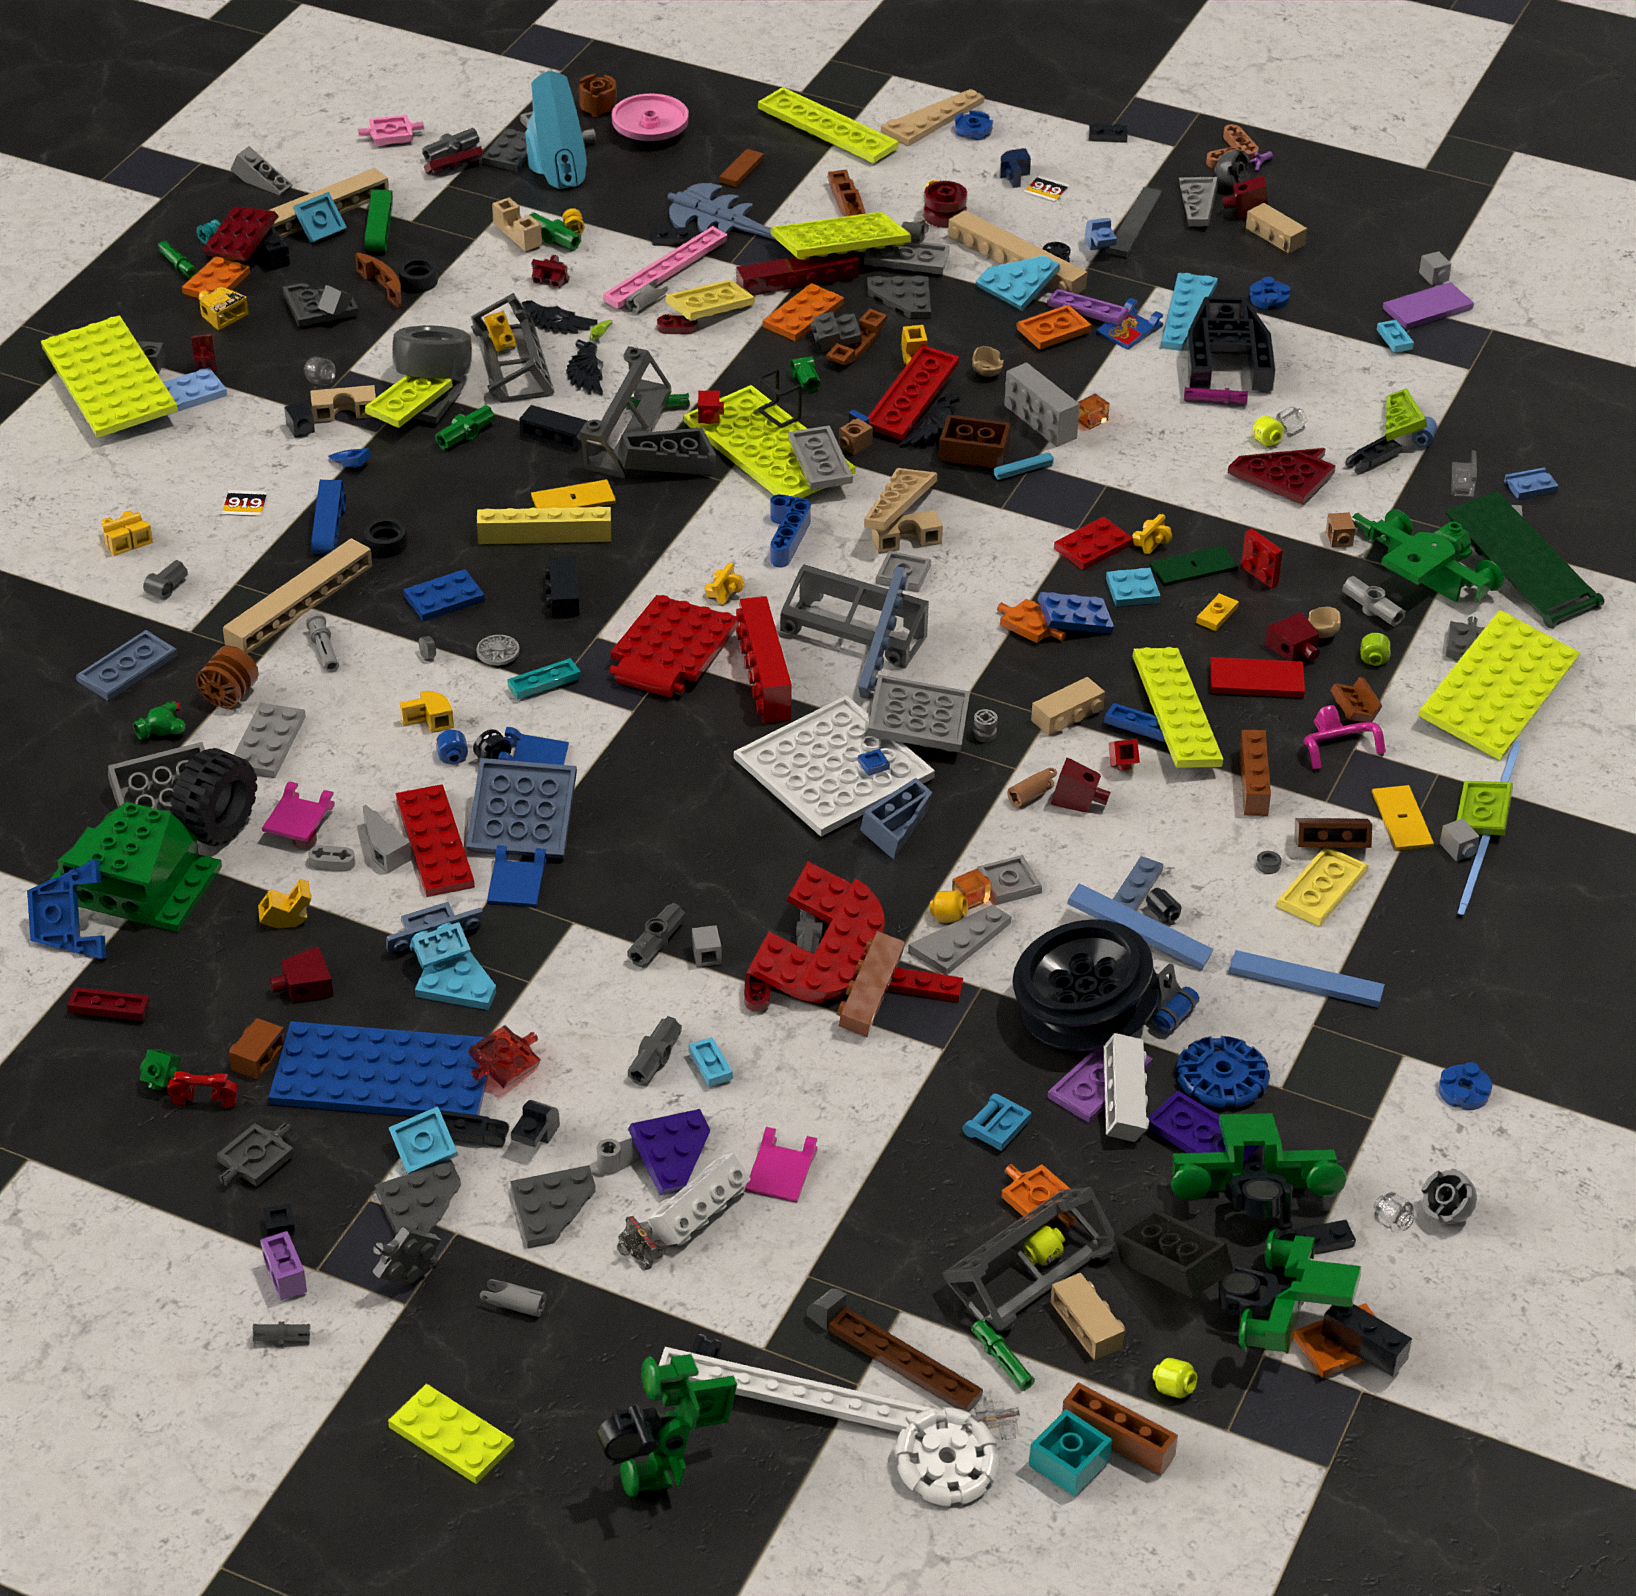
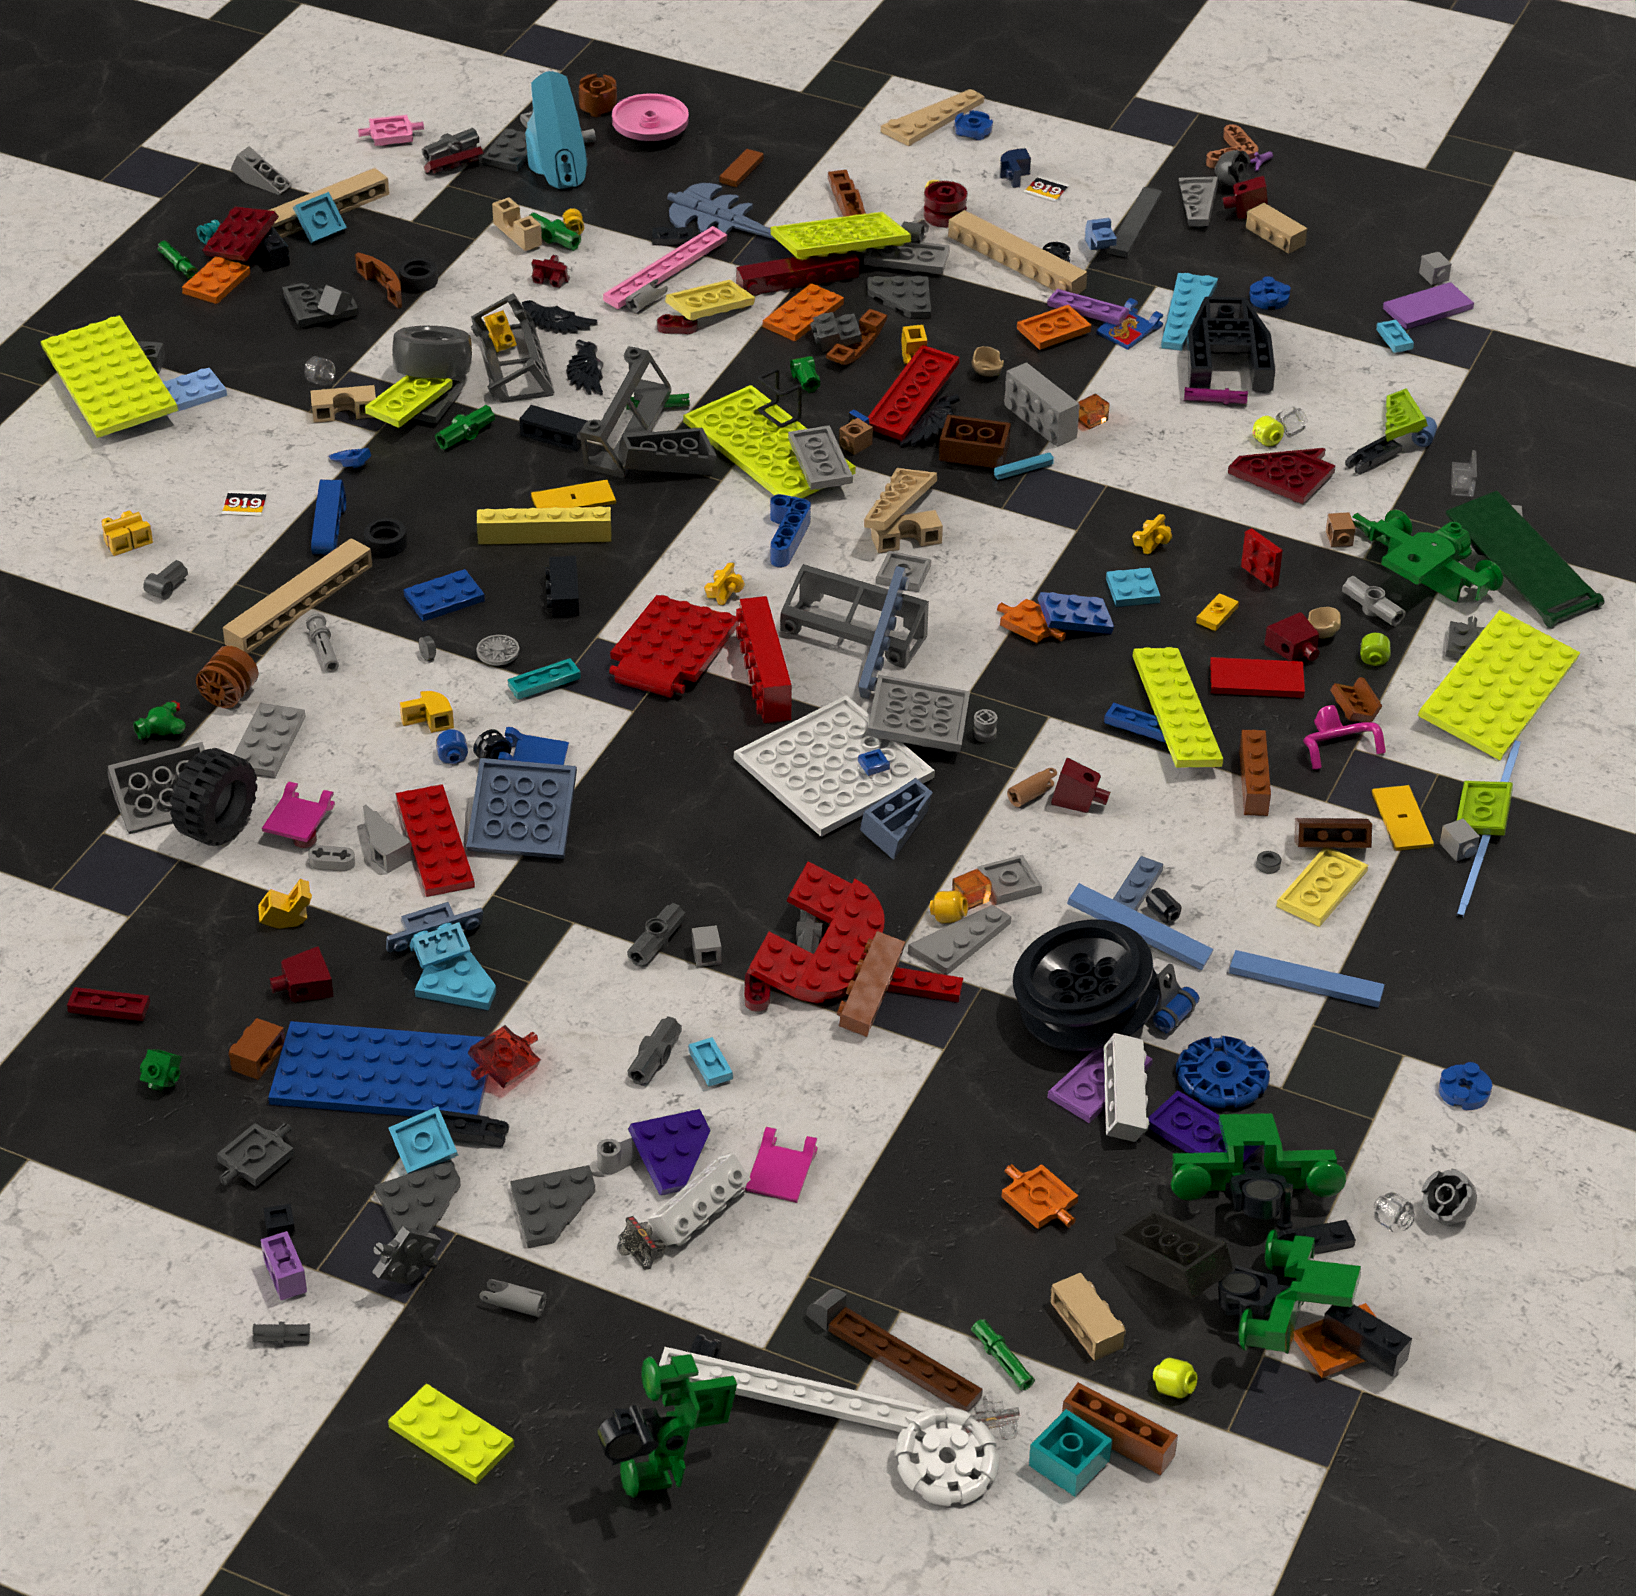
(56, 914): blue wing -> none
(126, 665): sand blue tile -> none
(145, 867): green wedge -> none
(182, 1087): red helmet -> none
(203, 352): dark red hips -> none
(222, 306): yellow torso -> none
(299, 419): black brick -> none
(378, 221): green beam -> none
(515, 881): blue flag -> none
(536, 1124): black brick -> none
(600, 329): lime bar -> none
(709, 407): red brick -> none
(828, 125): neon yellow plate -> none
(974, 1265): dark grey windscreen -> none
(1002, 1127): dark azure plate -> none
(1019, 280): medium azure plate -> none
(1043, 1245): neon yellow head -> none
(1068, 706): tan brick -> none
(1093, 543): red plate -> none
(1108, 133): black plate -> none
(1124, 753): red brick -> none
(1181, 568): dark green piece -> none
(1531, 483): medium blue plate -> none

